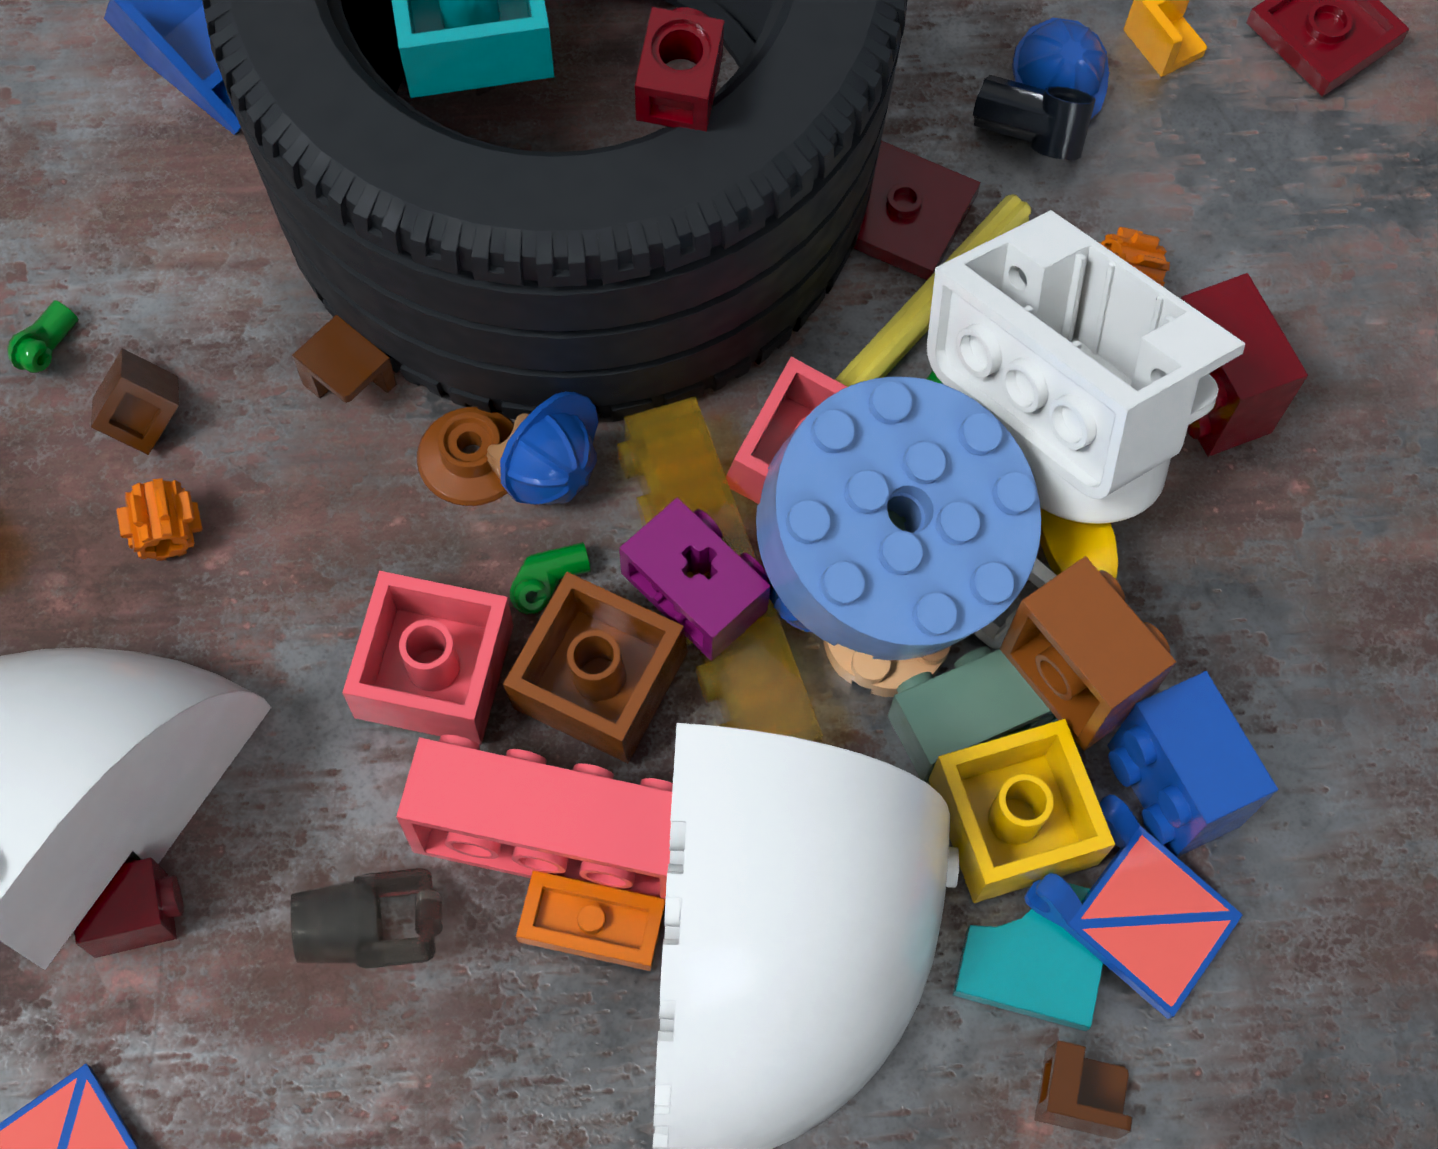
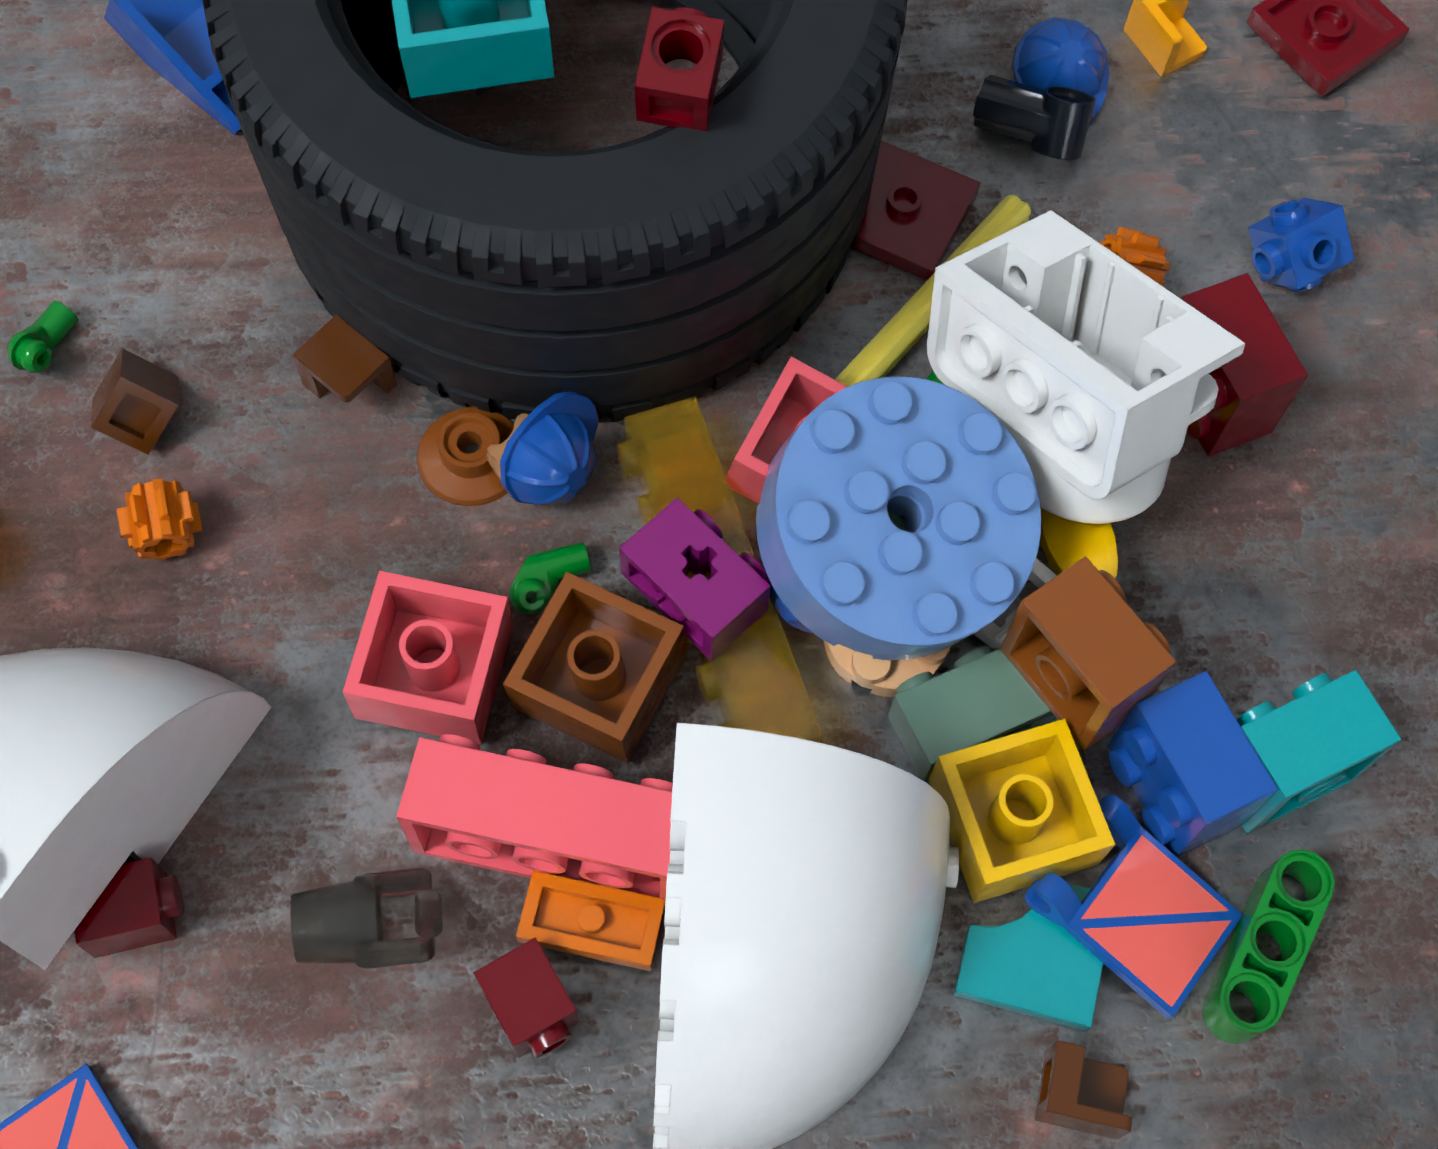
(528, 1000): none -> dark red brick
(1291, 925): none -> green beam
(1300, 243): none -> blue brick
(1316, 742): none -> teal brick

